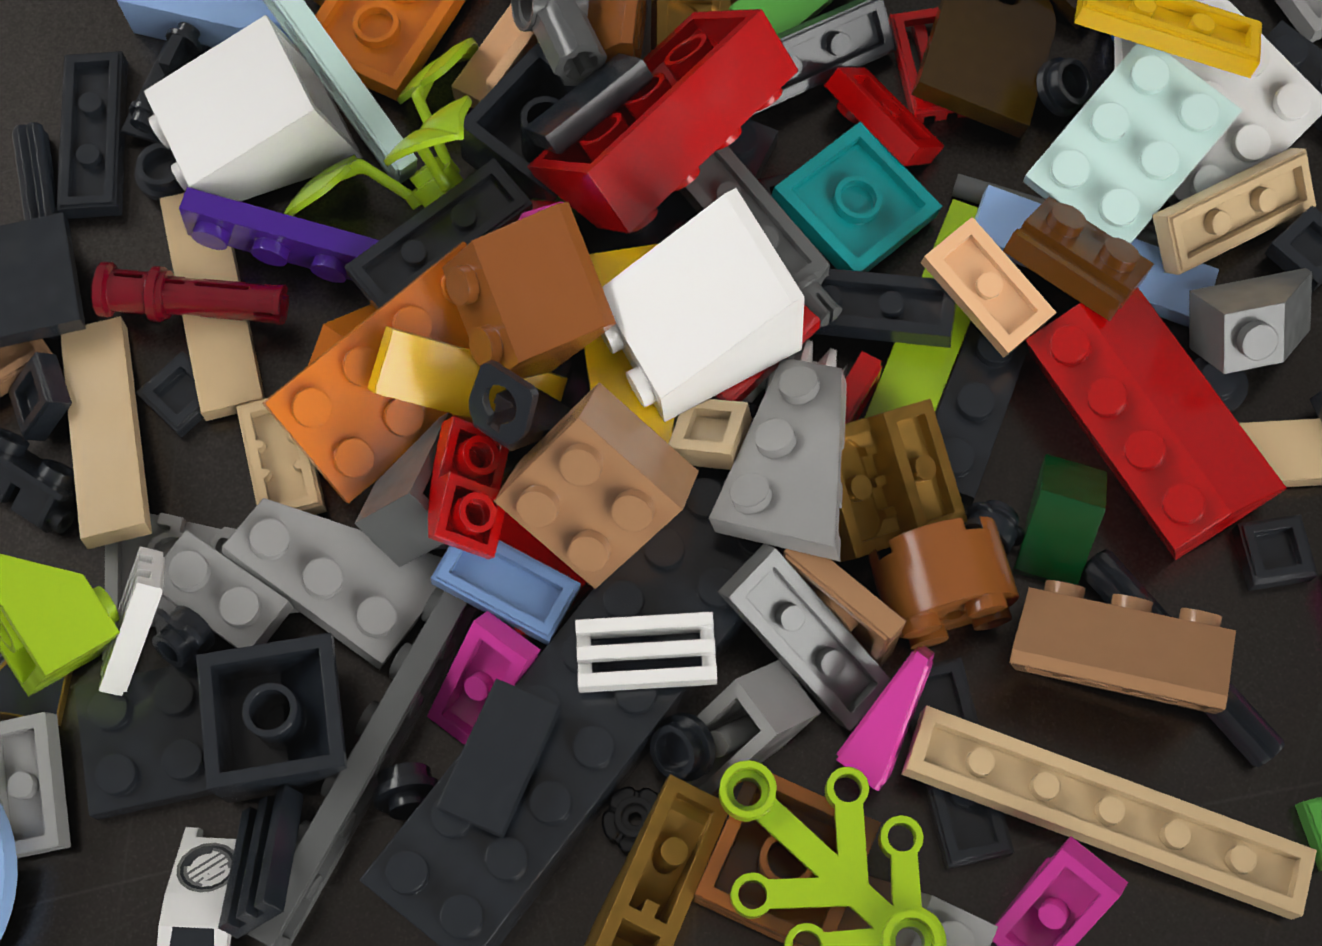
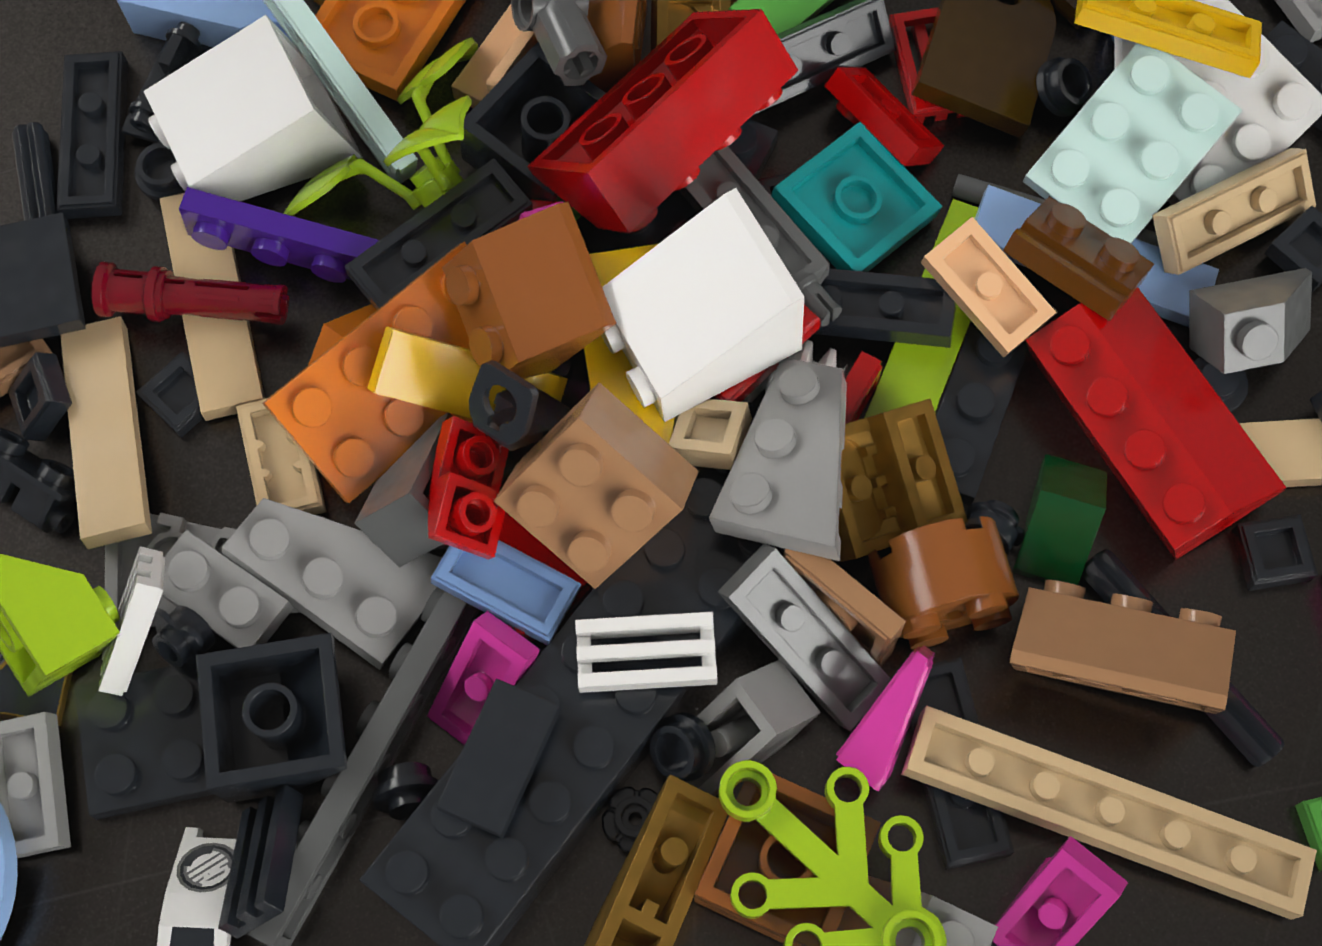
(589, 103): black tile -> none

